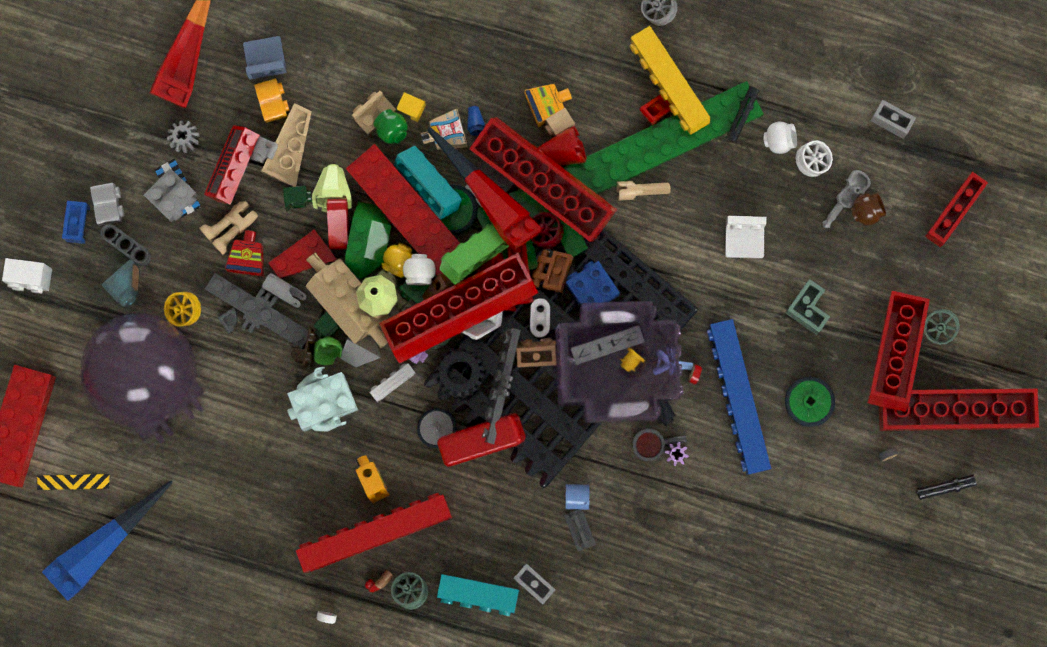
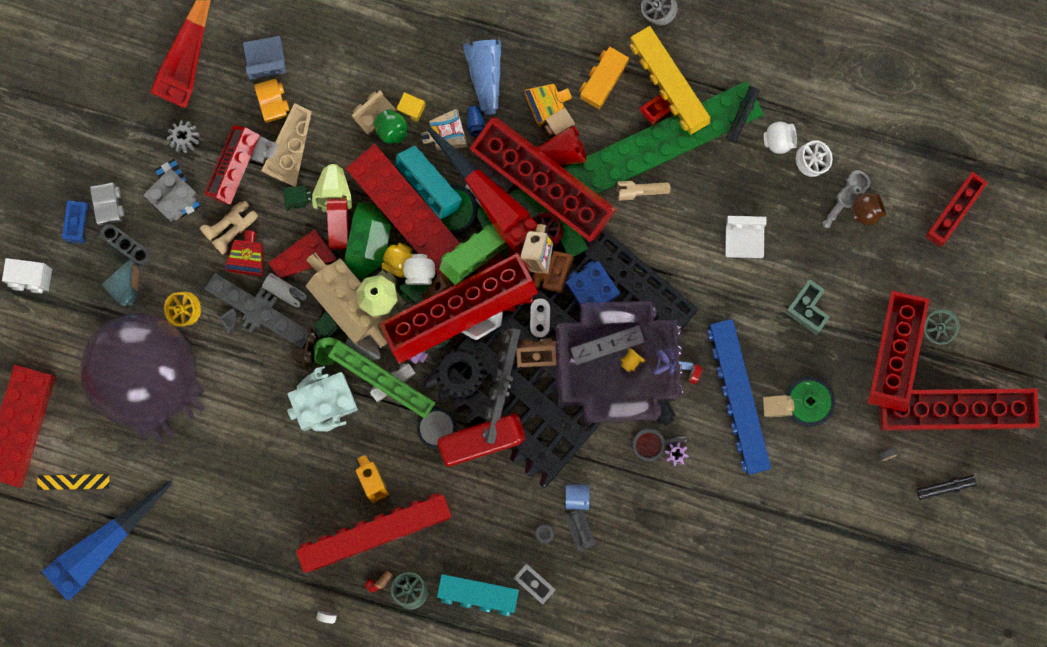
(381, 379): none -> bright green tile
(485, 70): none -> medium blue cone
(537, 250): none -> tan torso
(544, 534): none -> dark grey tile
(603, 77): none -> light orange brick
(778, 406): none -> tan brick
(893, 119): light grey brick -> none

